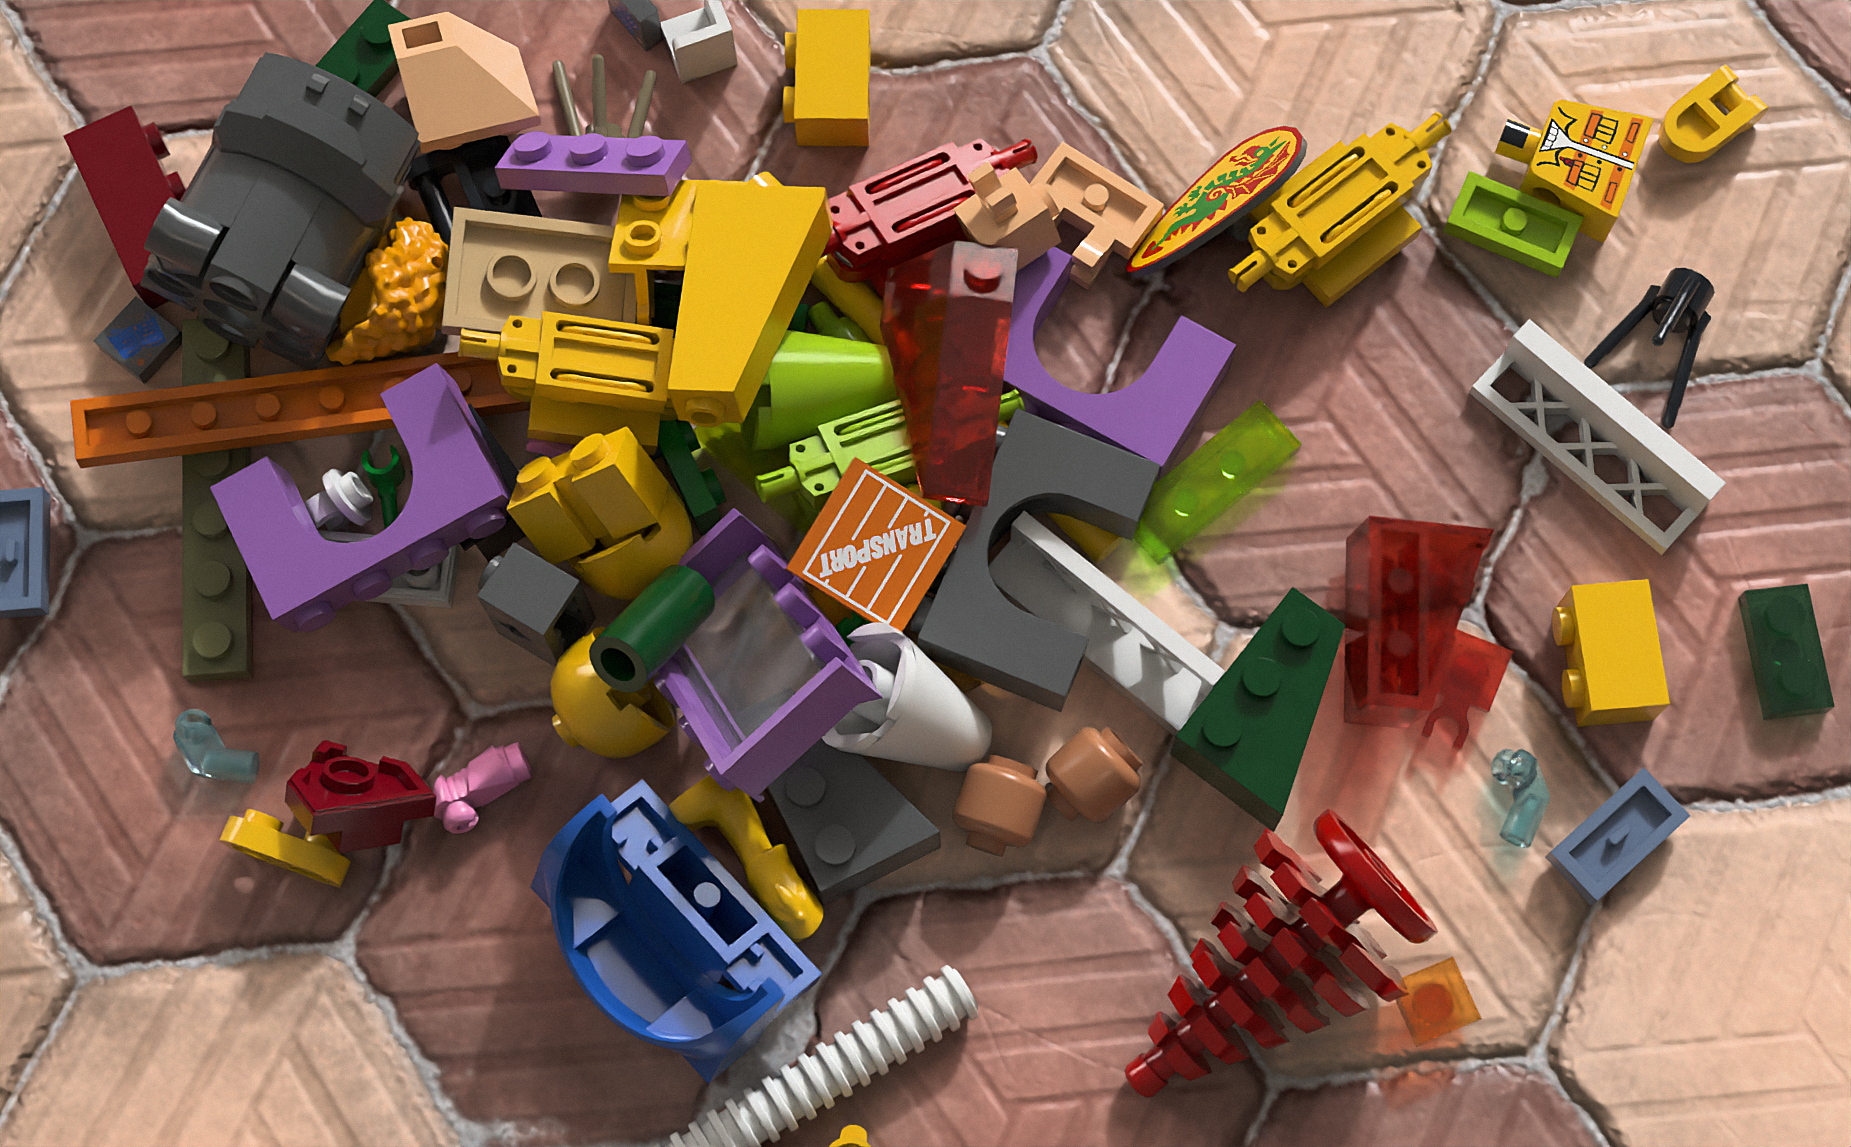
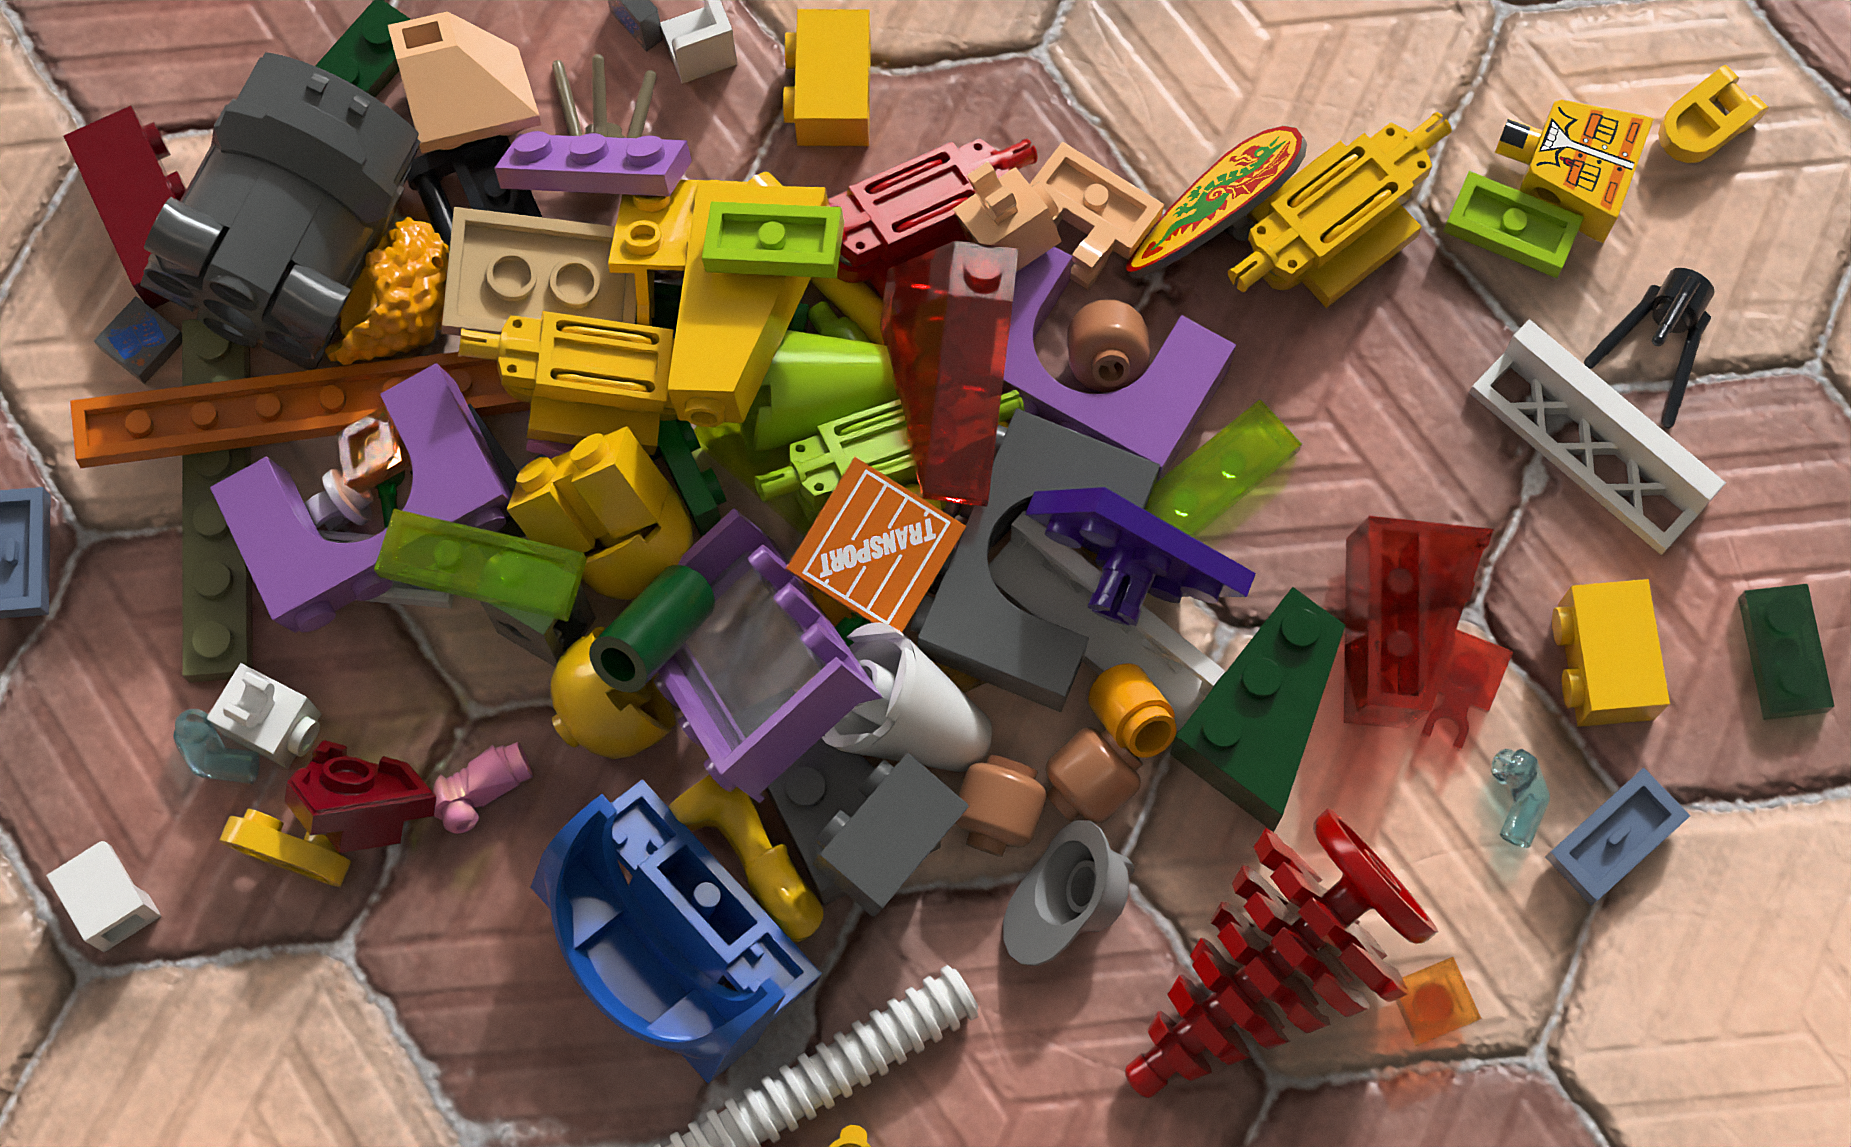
(102, 897): none -> white panel
(265, 716): none -> white brick
(371, 451): none -> clear orange plate
(480, 564): none -> clear neon green tile
(773, 239): none -> lime plate
(889, 833): none -> dark grey brick
(1068, 892): none -> light grey piece
(1108, 345): none -> nougat head
(1133, 710): none -> light orange brick
(1135, 553): none -> dark purple plate

